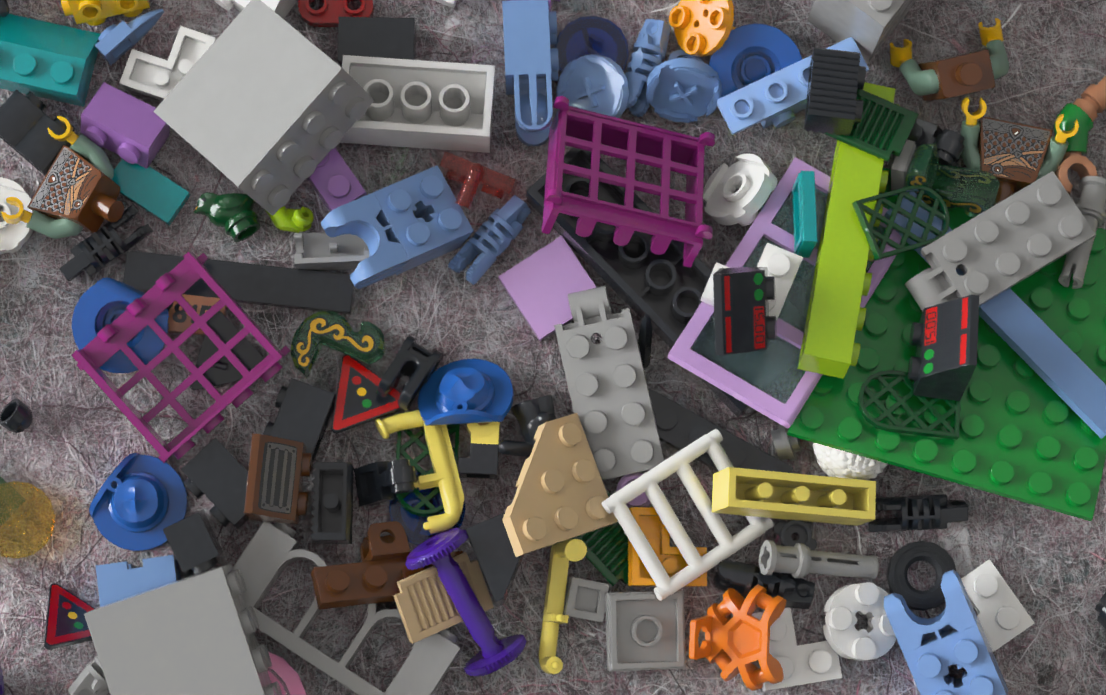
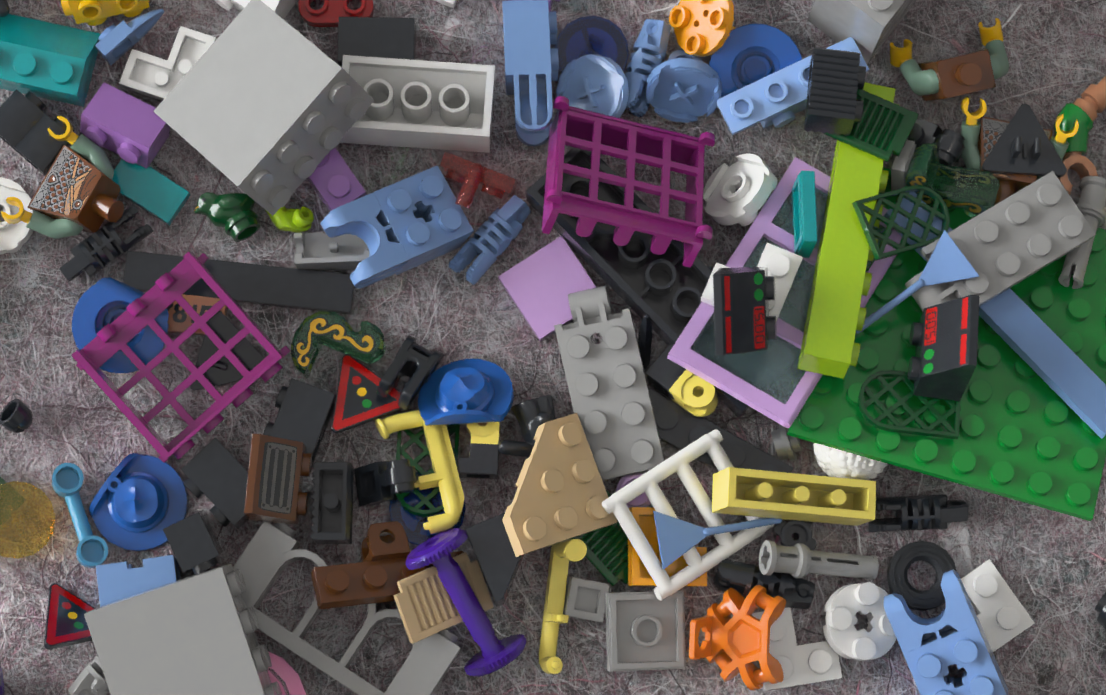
(67, 483): none -> dark azure bar
(679, 536): none -> medium blue piece
(682, 386): none -> leg
(944, 266): none -> medium blue piece
(1024, 149): none -> black piece

